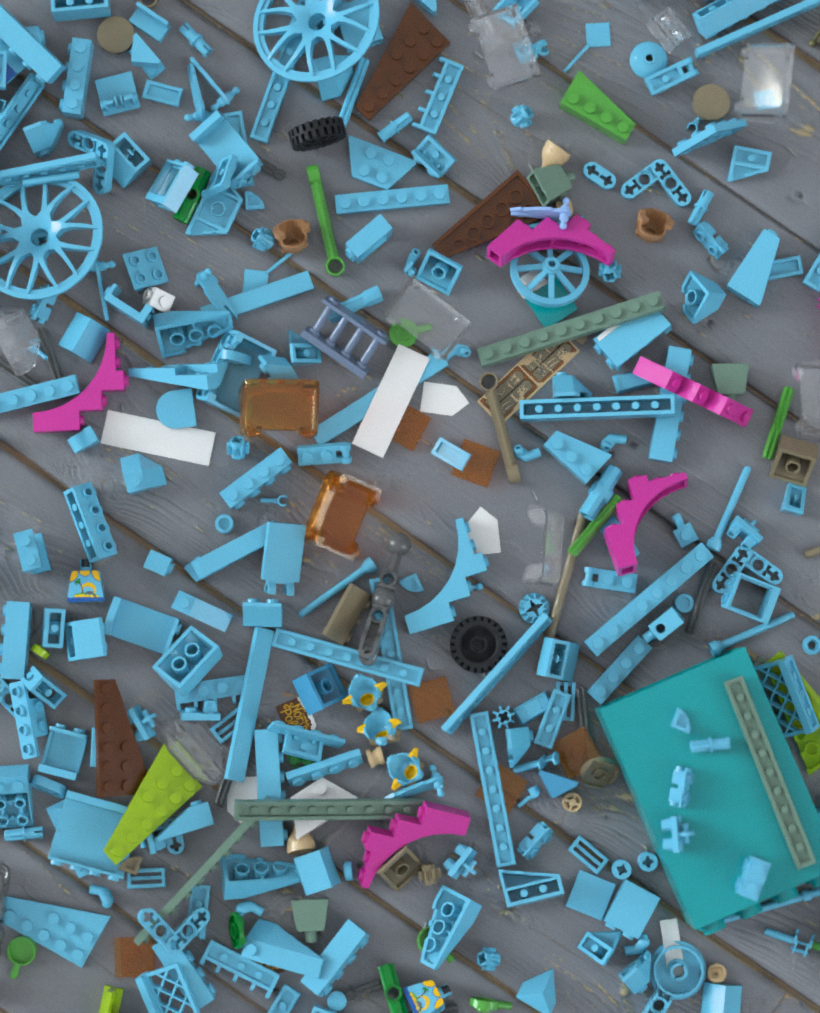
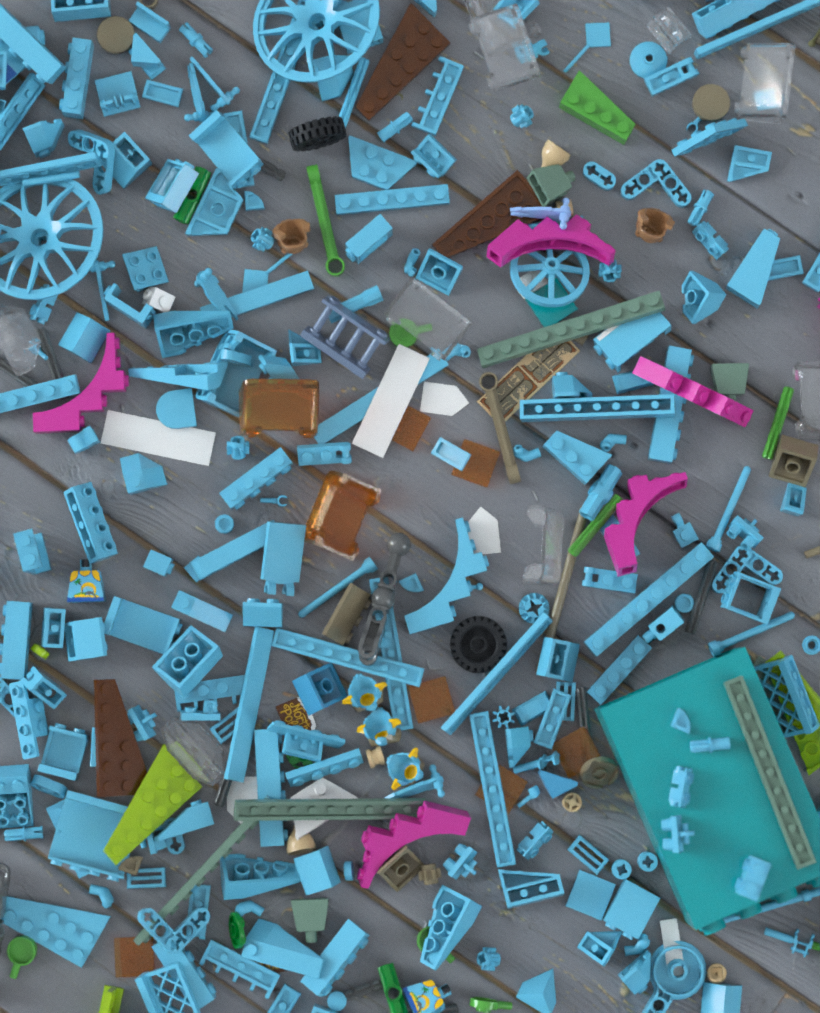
(221, 177): medium azure wing -> none

